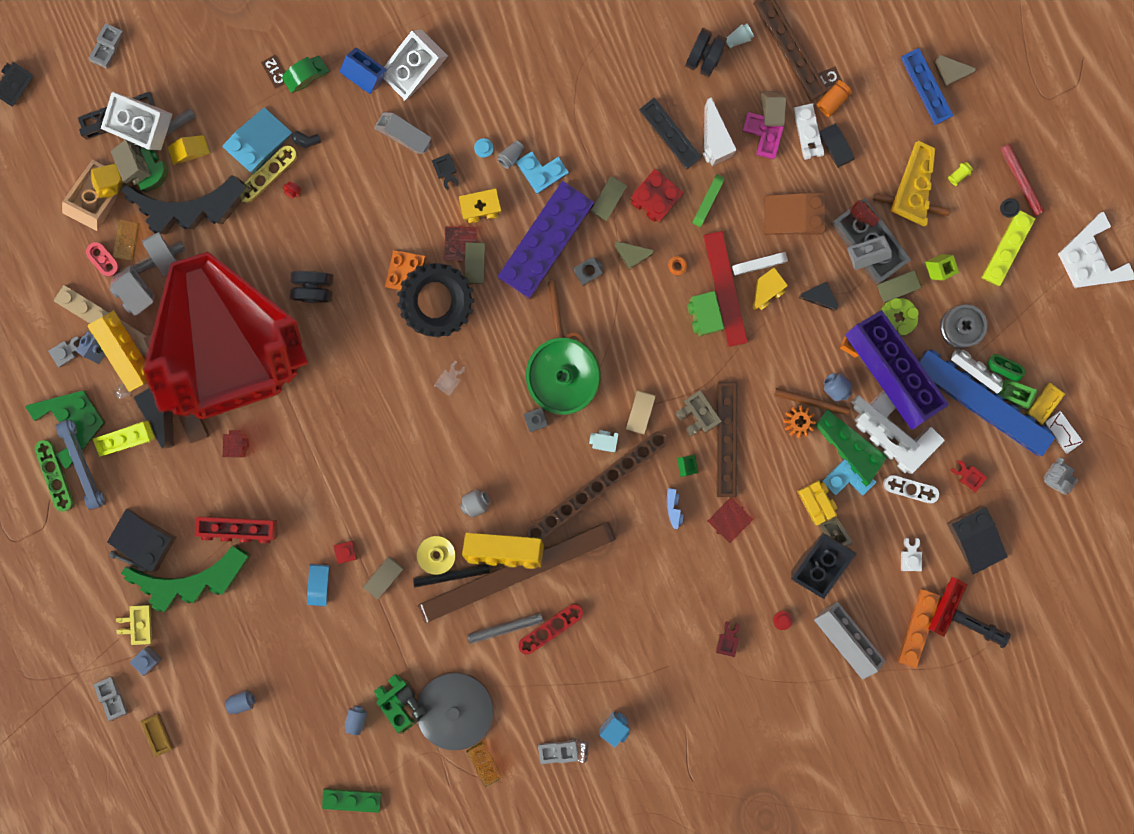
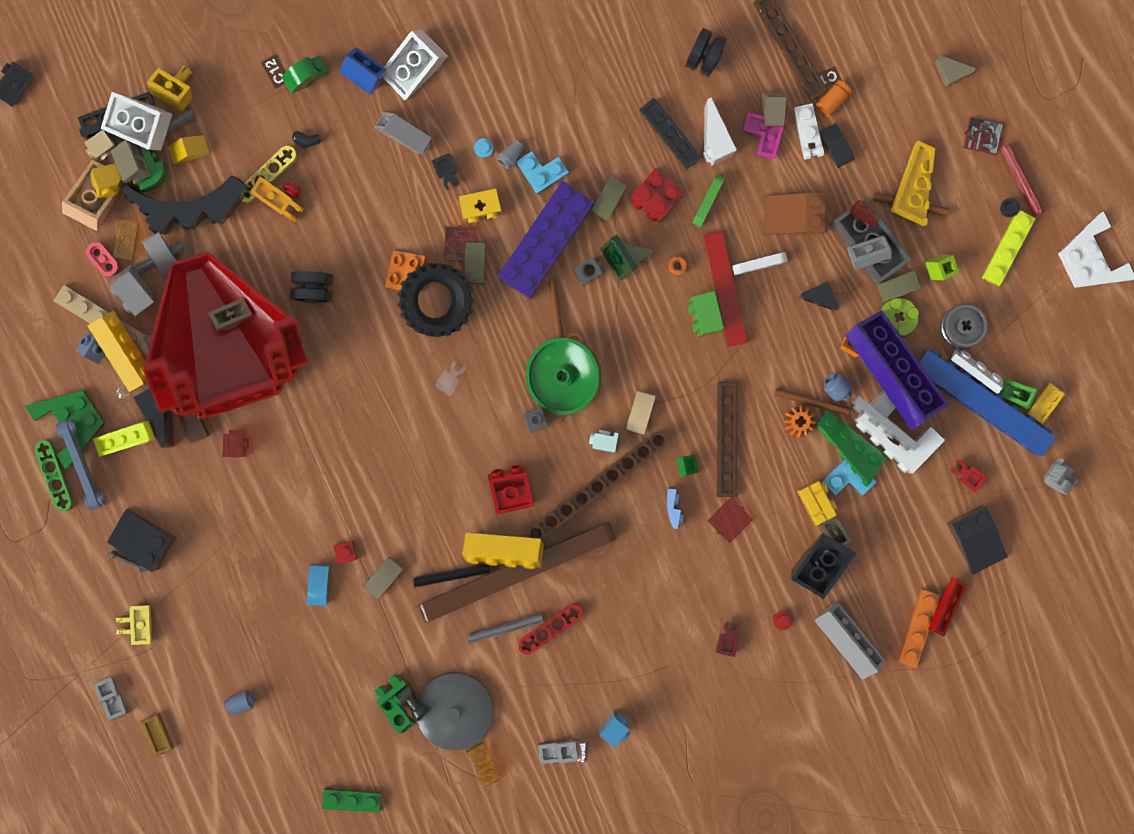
(64, 352): light grey plate -> none
(100, 146): none -> tan brick
(106, 46): light grey slope -> none
(145, 660): sand blue brick -> none
(166, 590): green arch -> none
(170, 88): none -> yellow brick
(230, 315): none -> dark tan slope
(238, 528): red brick -> none
(257, 140): medium azure slope -> none
(274, 198): none -> light orange hinge
(355, 720): sand blue brick -> none
(436, 565): light yellow dish -> none
(475, 503): light grey head -> none
(510, 489): none -> red plate
(618, 257): none -> dark green tile
(702, 412): dark tan plate -> none
(739, 36): light aqua cone -> none
(766, 287): yellow slope -> none
(911, 559): white plate -> none
(926, 86): blue plate -> none
(926, 488): white beam -> none
(957, 176): neon yellow pin -> none
(983, 135): none -> piece
(989, 632): black pin -> none
(1006, 367): green plate -> none
(1063, 431): white tile -> none

